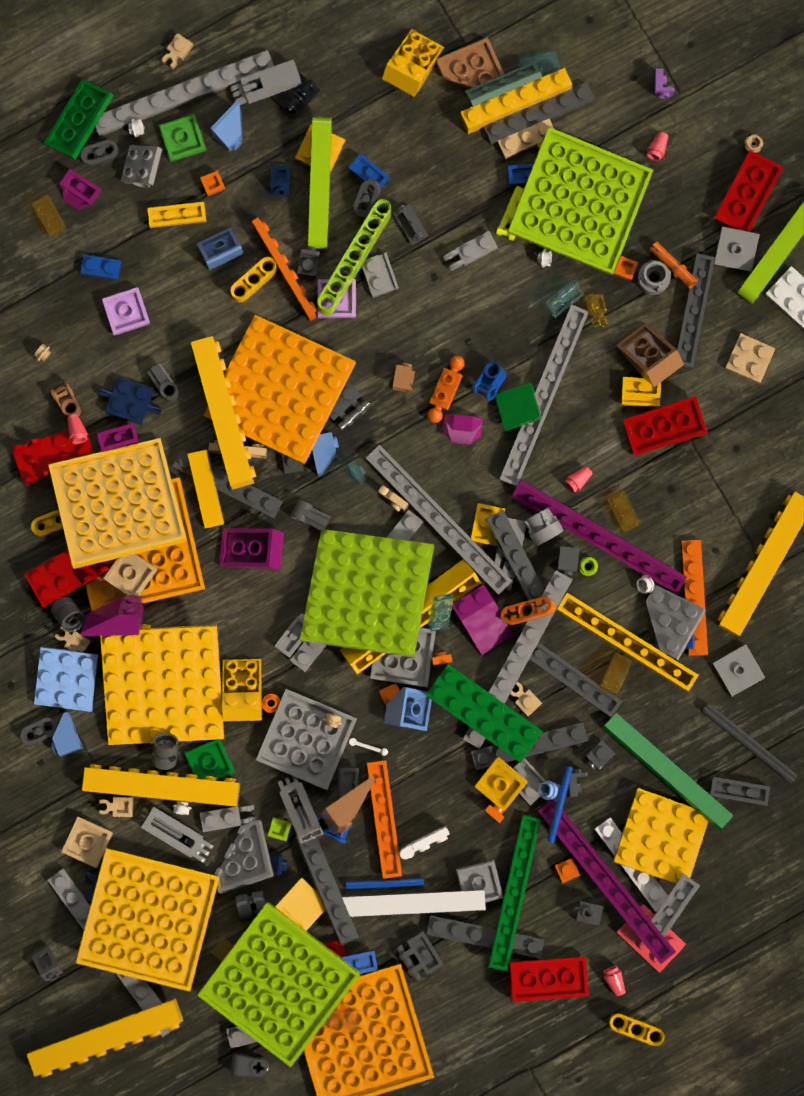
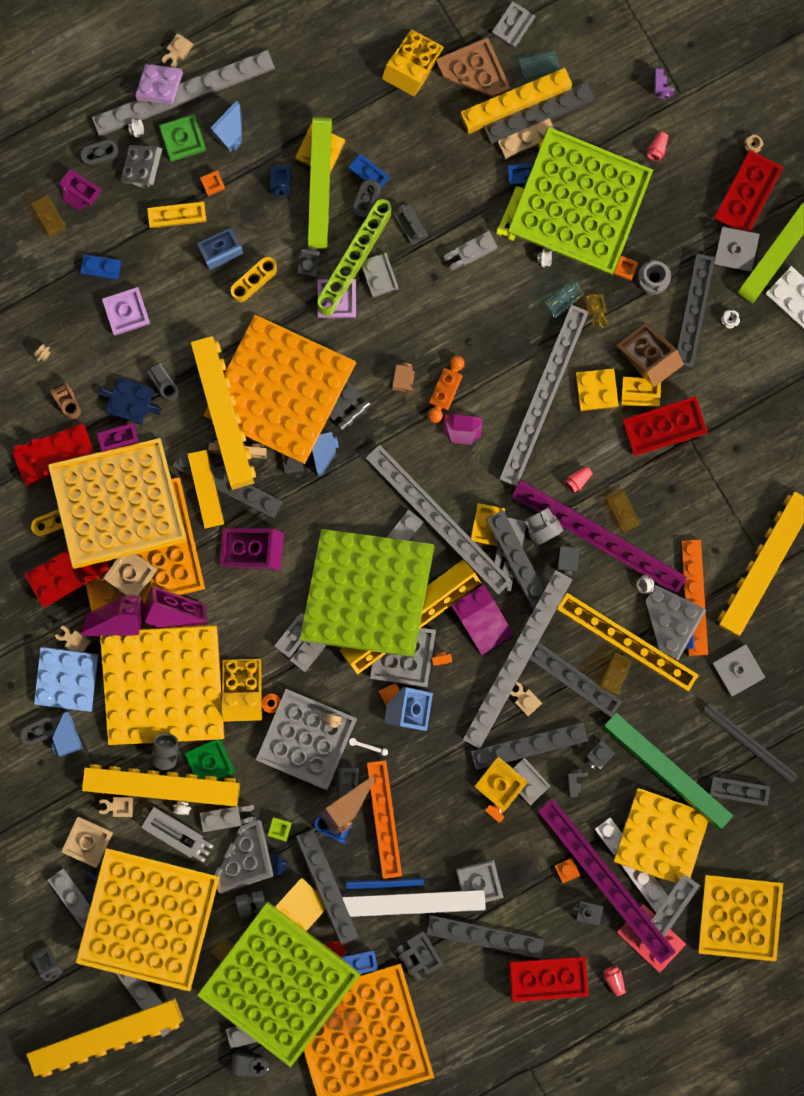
(68, 614): dark grey wheel -> none
(77, 432): coral cone -> none
(78, 119): green plate -> none
(159, 84): none -> lavender plate
(171, 610): none -> magenta slope
(274, 81): light grey hinge -> none
(289, 275): orange plate -> none
(297, 98): black hinge -> none
(303, 817): light grey hinge -> none
(307, 514): dark grey piece -> none
(357, 472): clear light blue plate -> none
(396, 502): tan plate -> none
(423, 843): white hinge -> none
(440, 612): clear light blue plate -> none
(484, 713): green plate -> none
(487, 383): blue piece -> none
(503, 84): sand green plate -> none
(513, 24): none -> light grey plate
(514, 893): green tile -> none
(518, 406): green tile -> none
(519, 608): orange beam -> none
(549, 790): light blue cone -> none
(559, 804): blue bar -> none
(590, 560): lime plate -> none
(597, 389): none -> yellow plate
(643, 1036): yellow beam -> none
(678, 269): orange pin -> none
(735, 318): none -> white plate
(740, 918): none -> yellow plate
(750, 358): tan plate -> none

